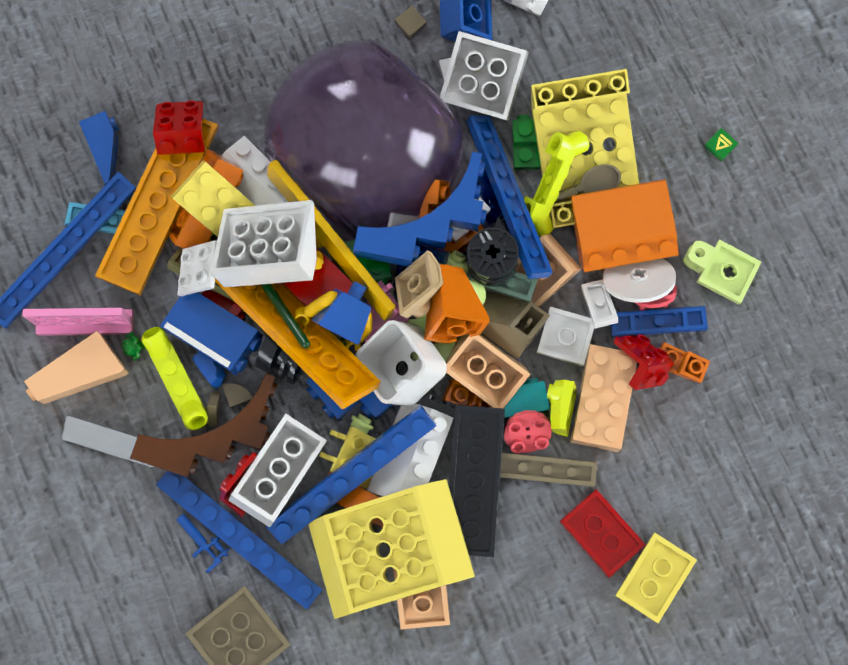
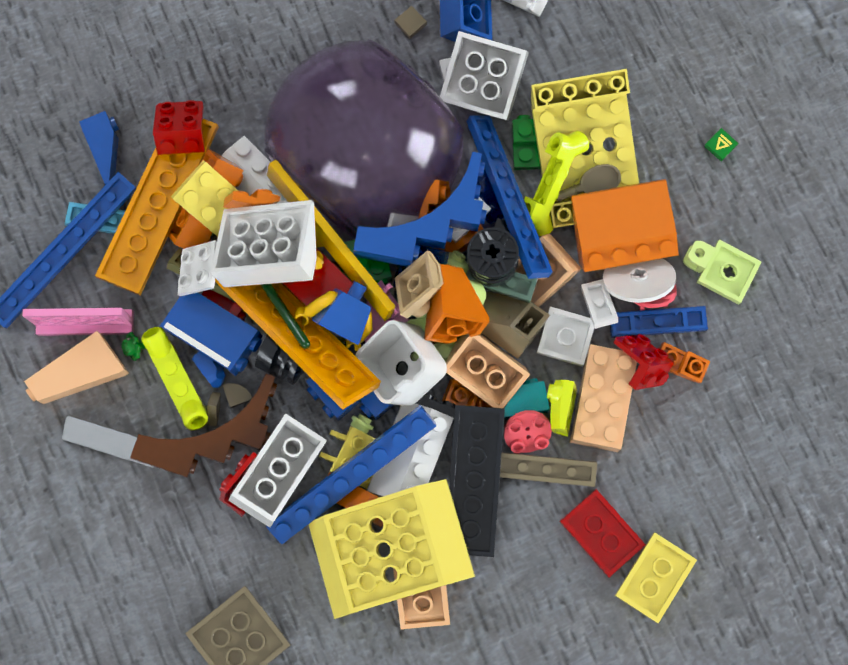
(202, 542): blue piece -> none
(240, 538): blue plate -> none
(242, 199): none -> orange slope

